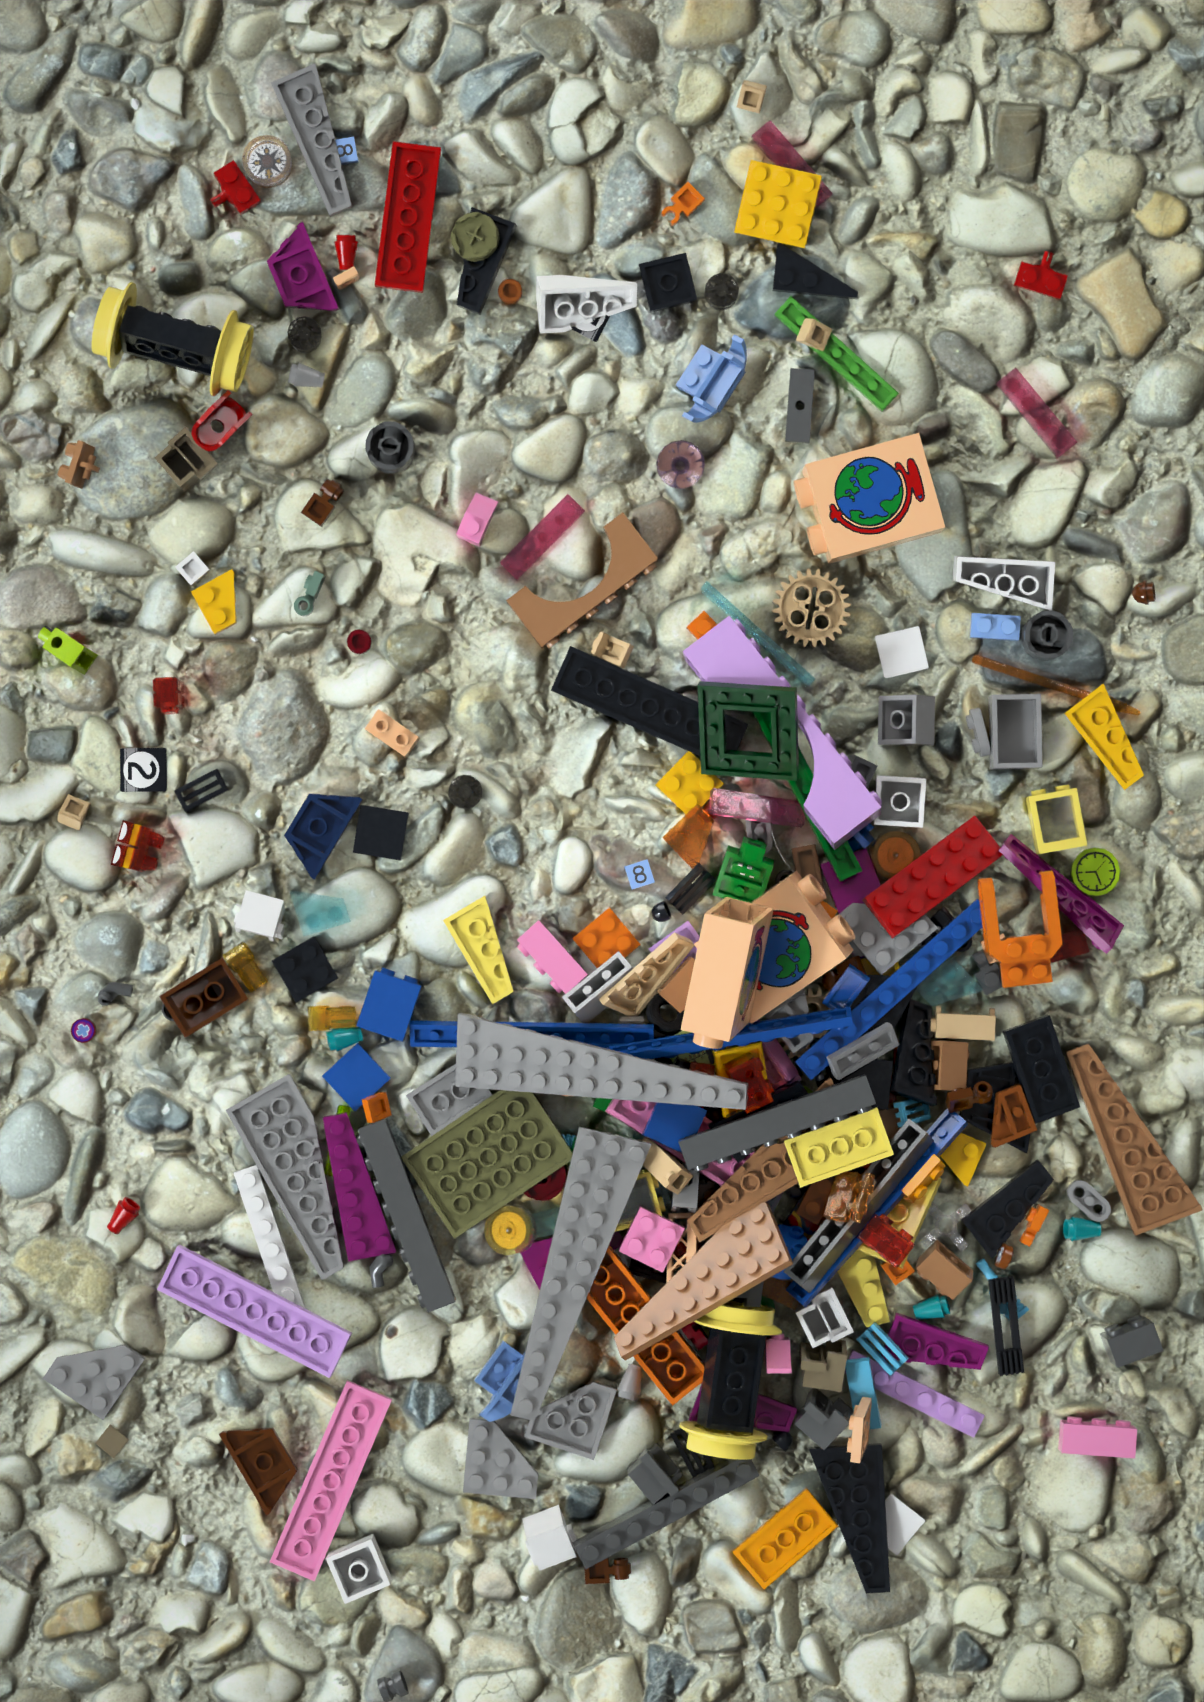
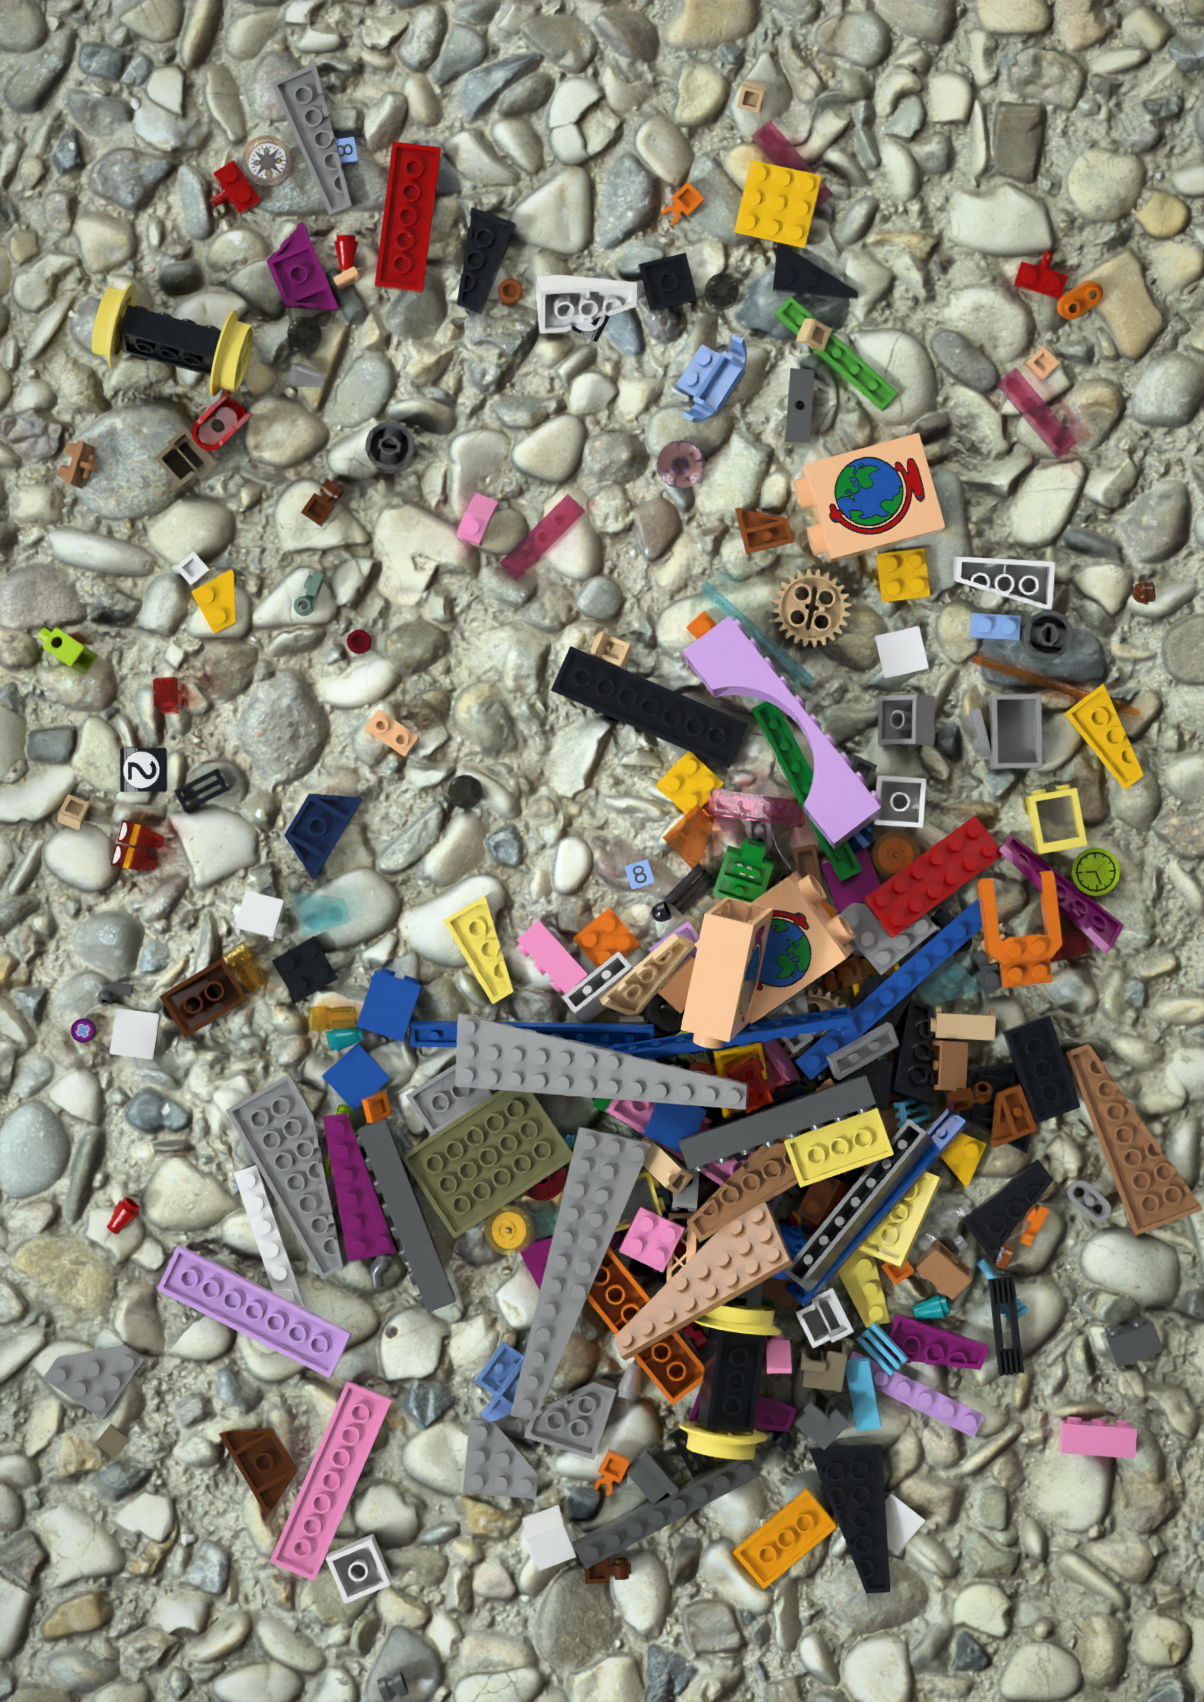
(134, 1033): none -> white sticker
(380, 832): black tile -> none
(475, 236): olive tile -> none
(550, 619): medium nougat arch -> none
(612, 1468): none -> orange plate
(762, 530): none -> dark orange wing
(778, 700): dark green plate -> none
(843, 1196): clear orange plate -> none
(846, 988): blue tile -> none
(860, 1426): light nougat plate -> none
(886, 1240): clear red brick -> none
(902, 575): none -> yellow plate
(930, 1171): light orange plate -> none
(1042, 363): none -> light nougat tile
(1080, 298): none -> orange plate
(1080, 1229): teal cone -> none

